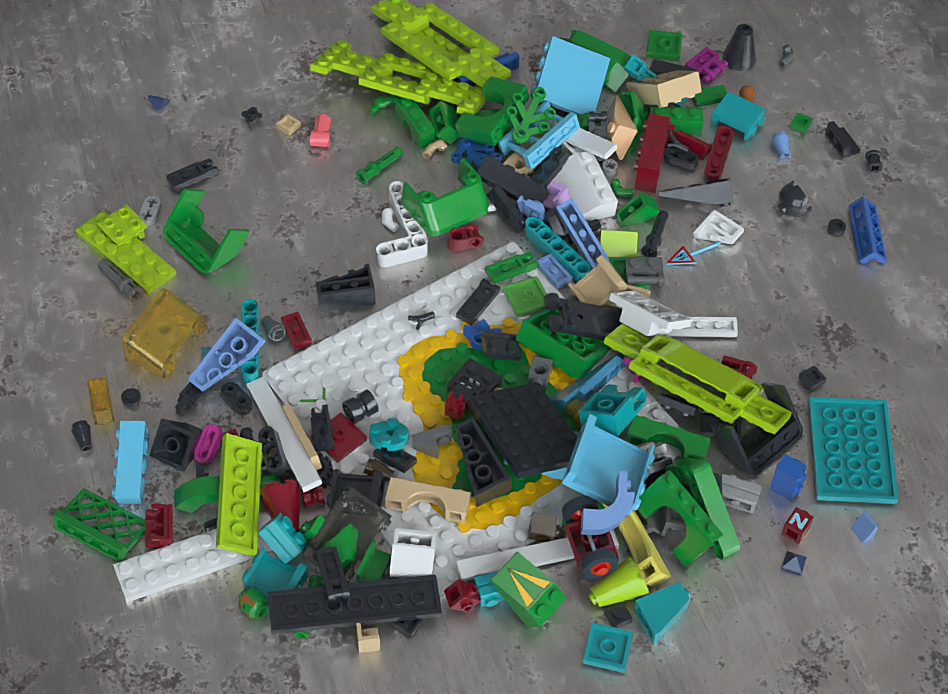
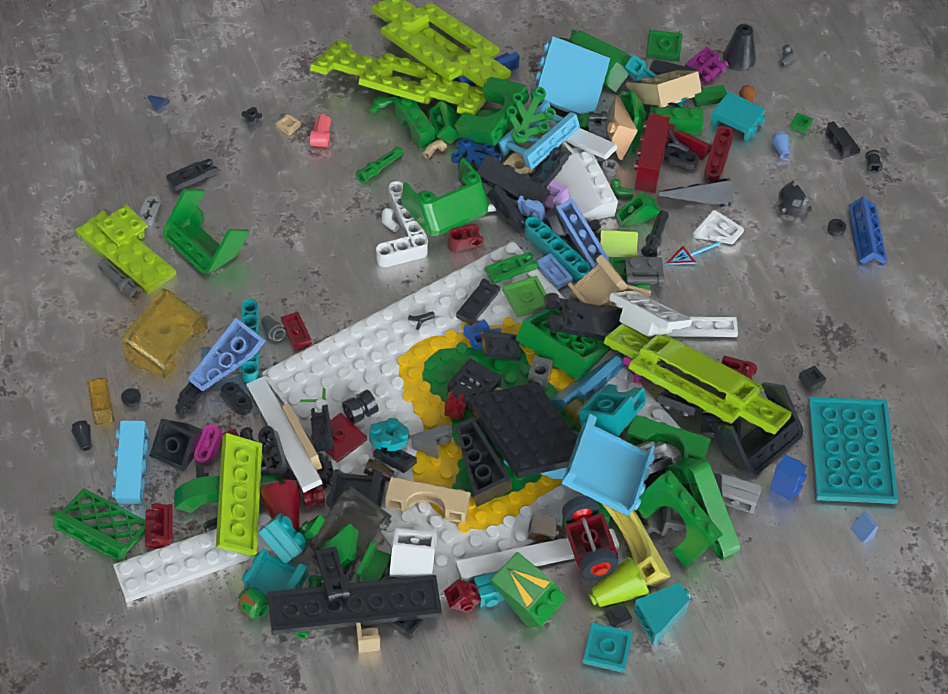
(346, 291): black wedge -> none
(604, 520): medium blue arch -> none
(794, 562): dark blue slope -> none
(797, 525): dark red brick -> none

